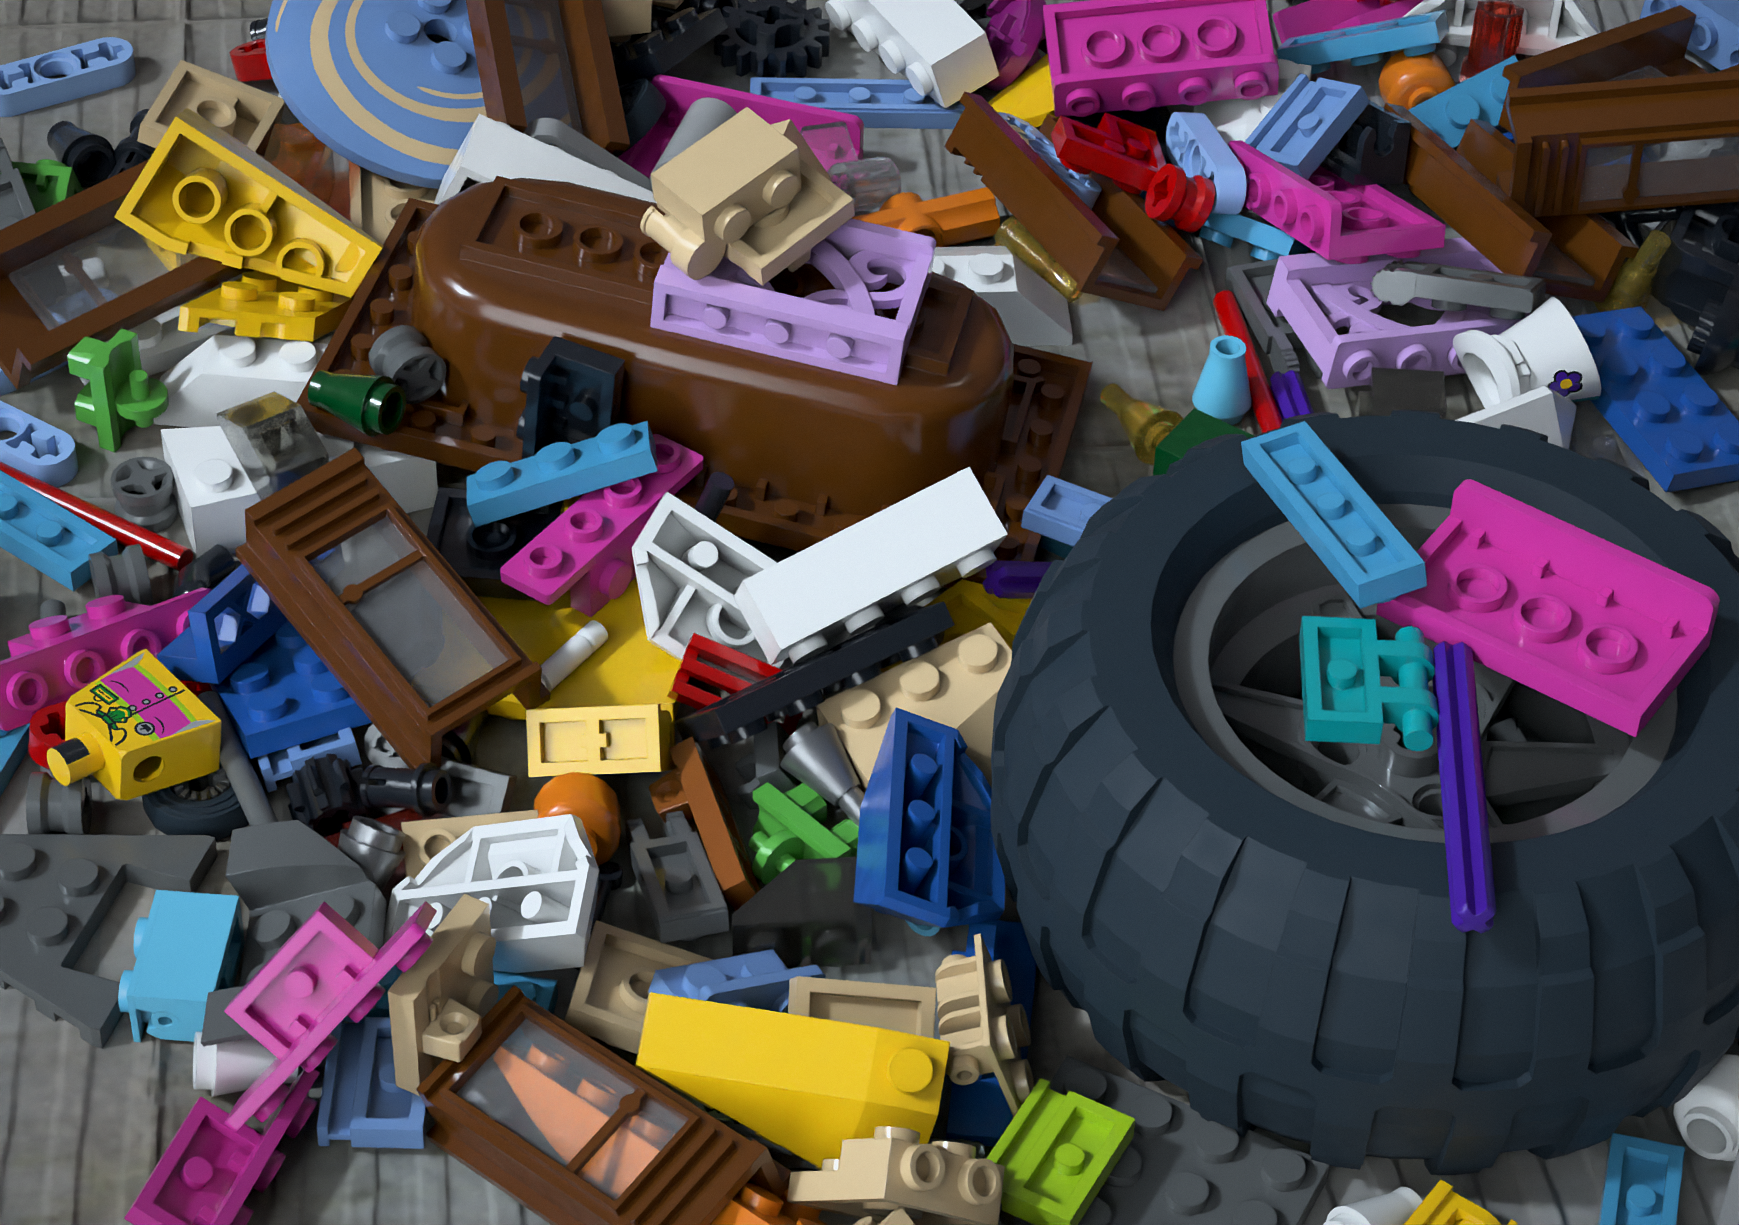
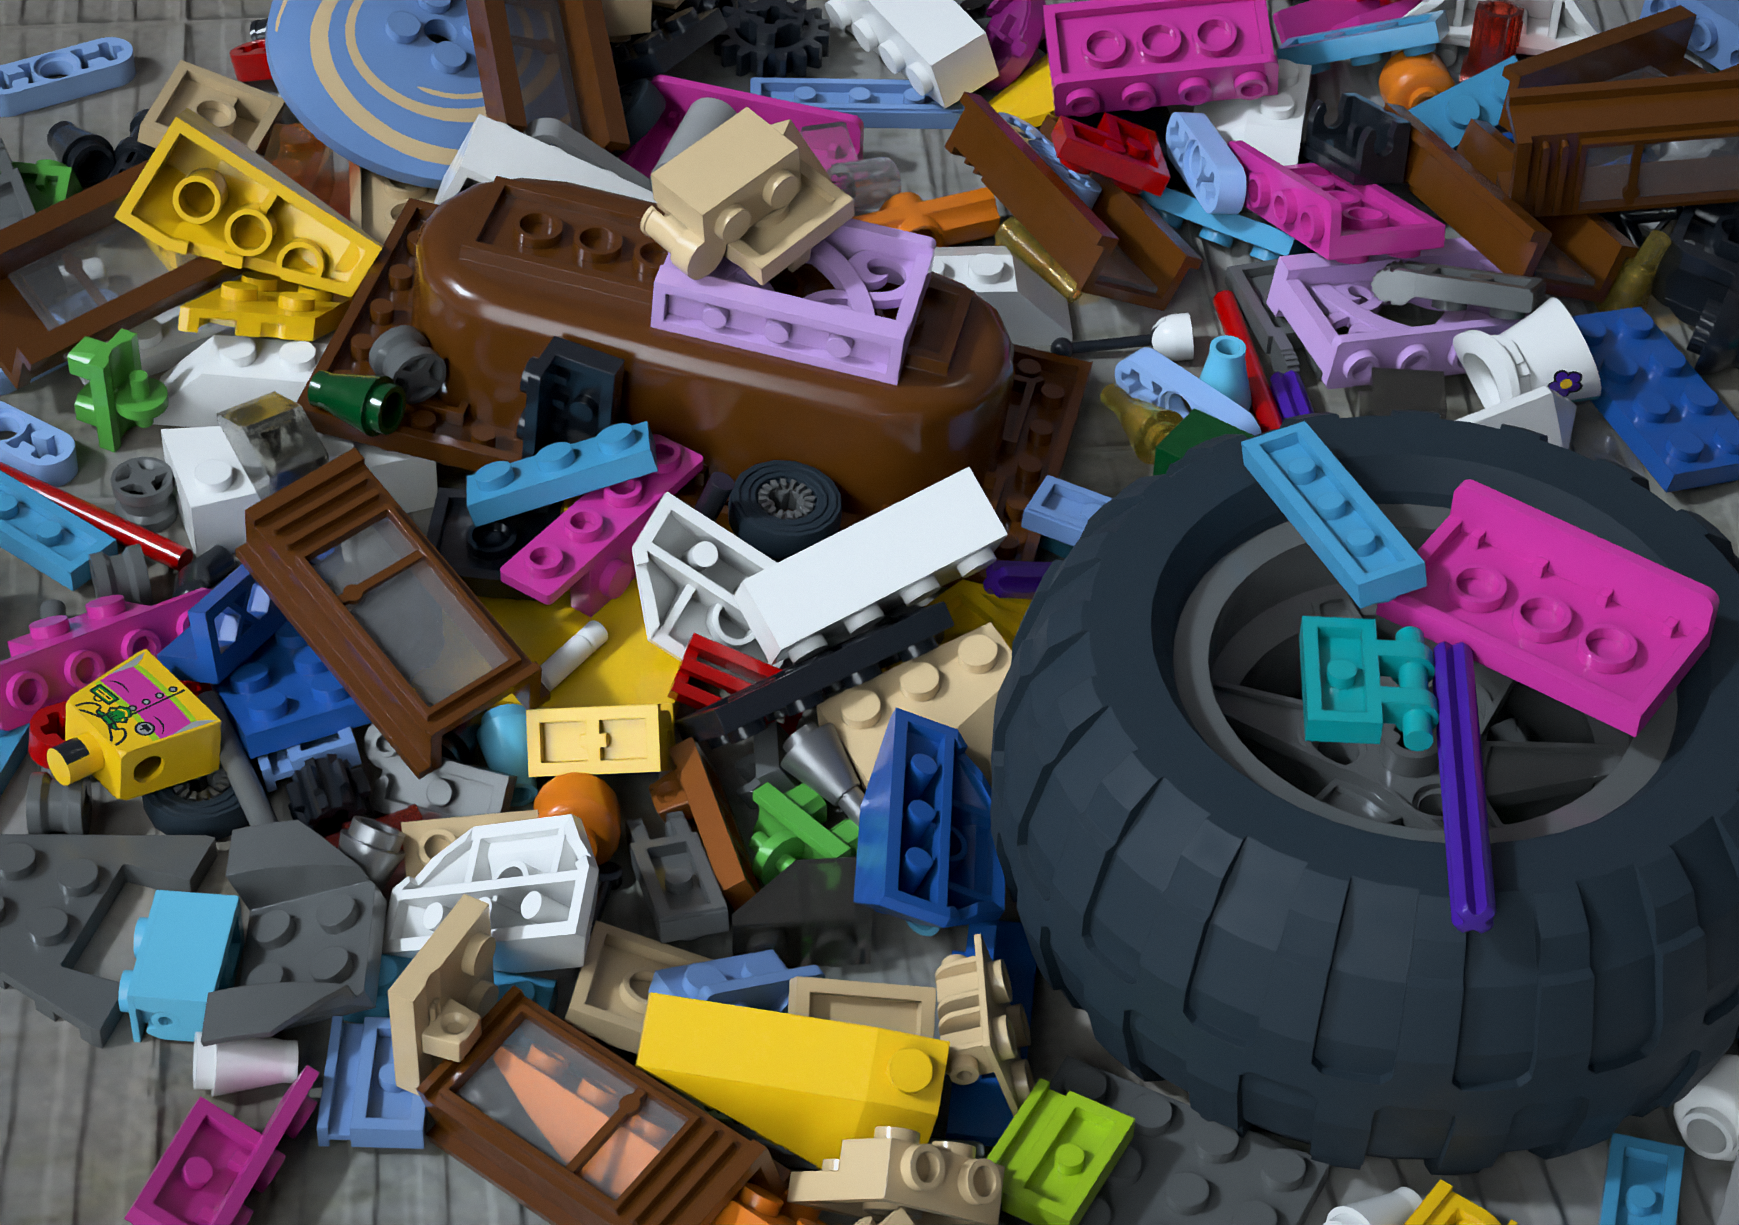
(308, 990): dark pink bracket -> none
(419, 789): black pin -> none
(505, 748): none -> medium azure cone
(779, 487): none -> black bush
(1162, 382): none -> light blue beam
(1169, 336): none -> hinge
(1180, 198): red wheel -> none
(1308, 122): medium blue plate -> none

